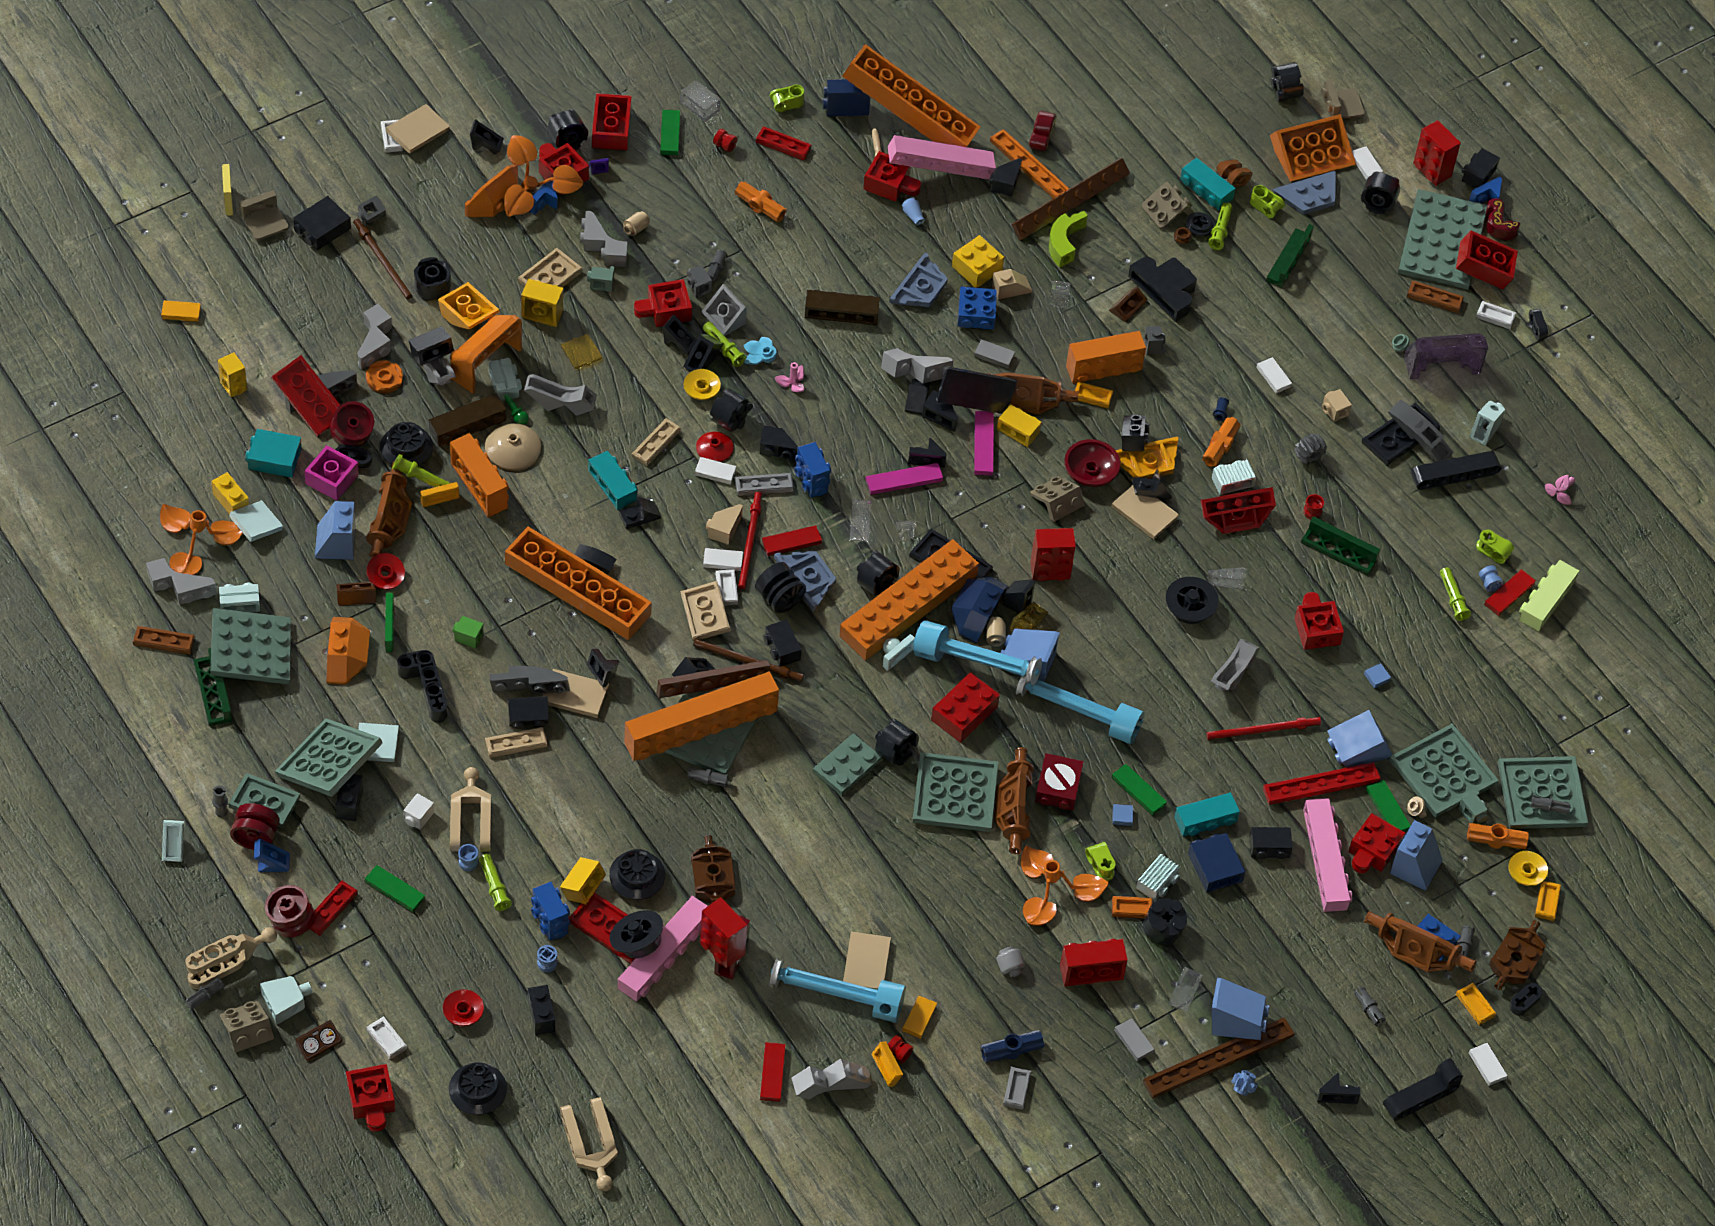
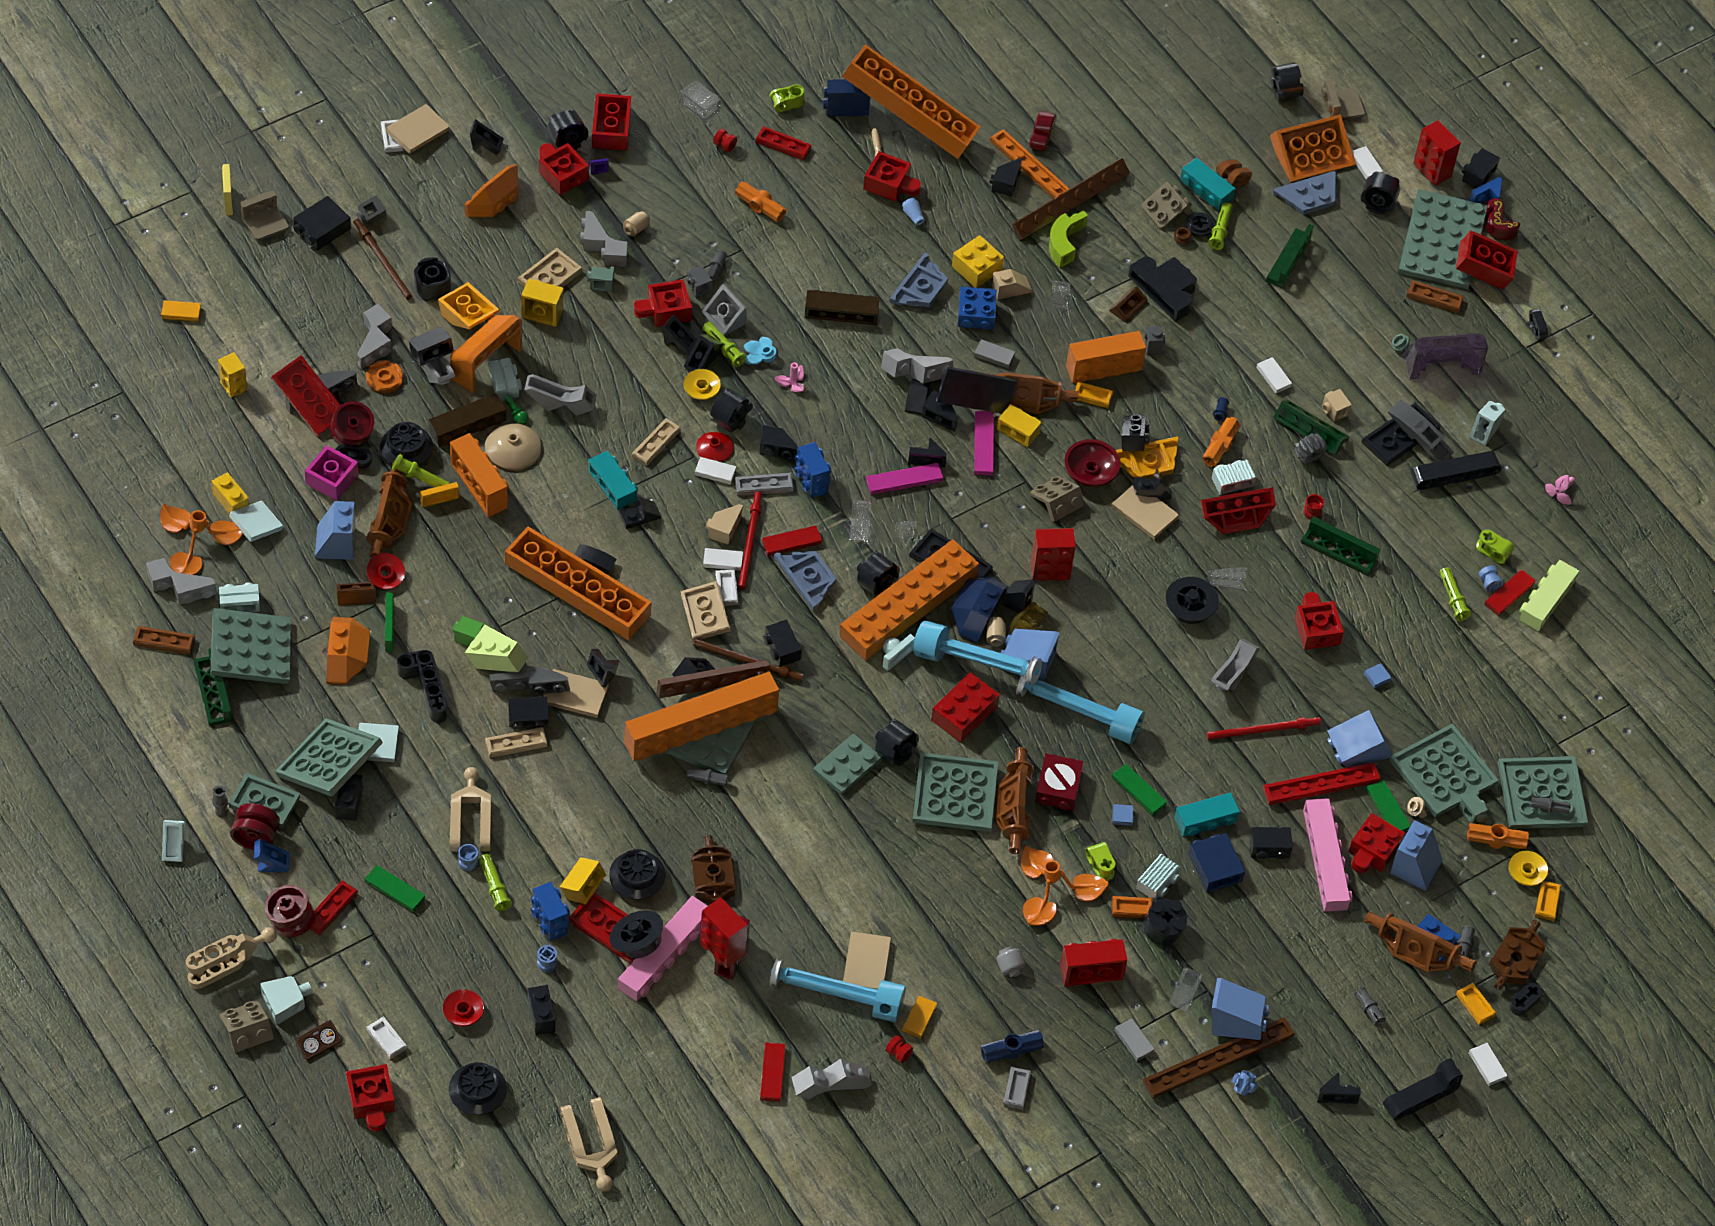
(205, 993): dark grey axle -> none
(274, 452): teal brick -> none
(418, 811): white brick -> none
(495, 652): none -> yellowish green wedge
(519, 198): orange plant -> none
(544, 196): blue slope -> none
(581, 351): clear yellow piece -> none
(670, 132): green tile -> none
(780, 587): black wheel -> none
(887, 1064): light orange tile -> none
(941, 157): bright pink brick -> none
(1265, 201): lime piece -> none
(1307, 423): none -> dark green fence
(1496, 315): white tile -> none

